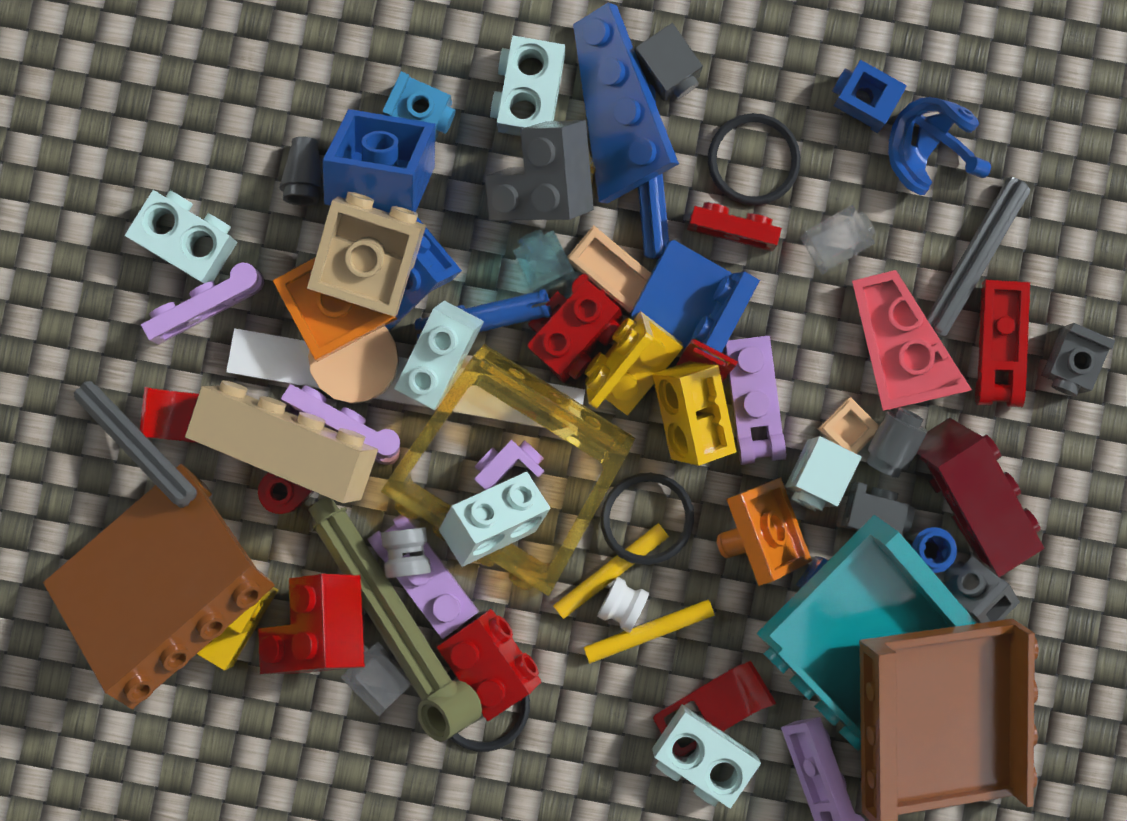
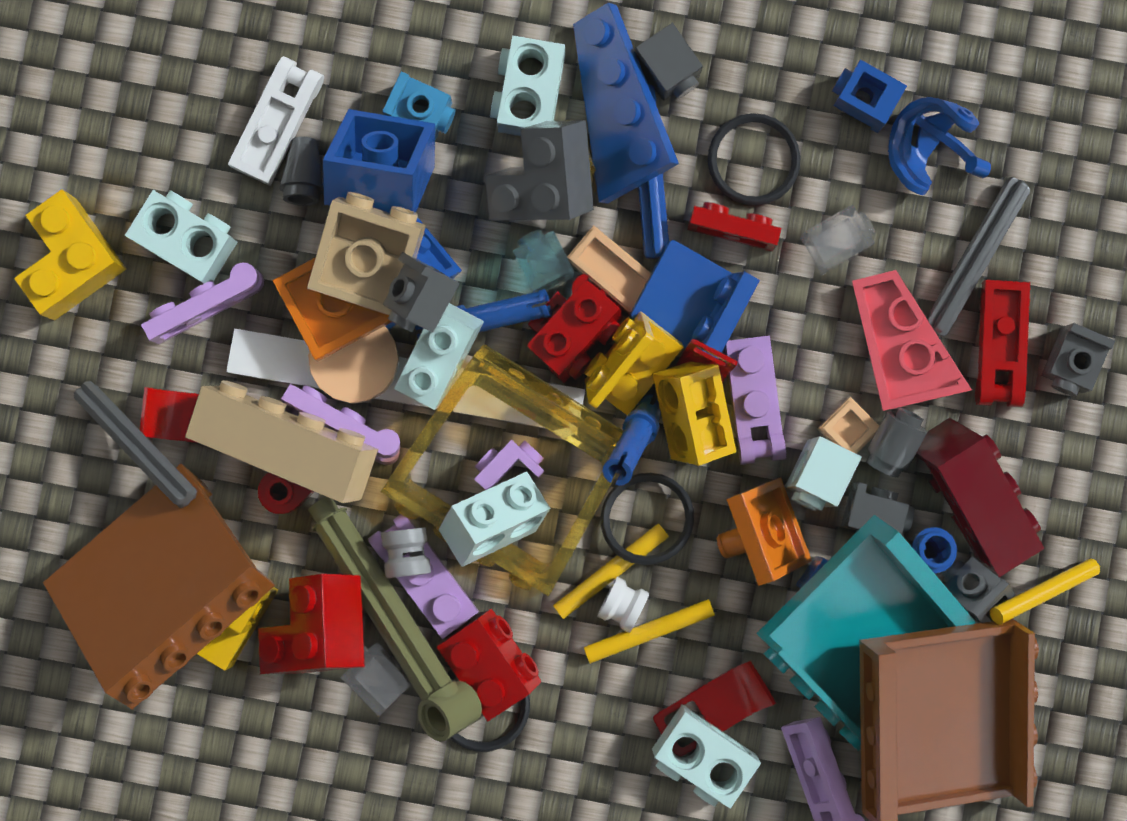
(78, 258): none -> yellow brick
(275, 121): none -> white plate
(419, 295): none -> dark grey brick
(638, 431): none -> blue pin
(1044, 591): none -> yellow bar

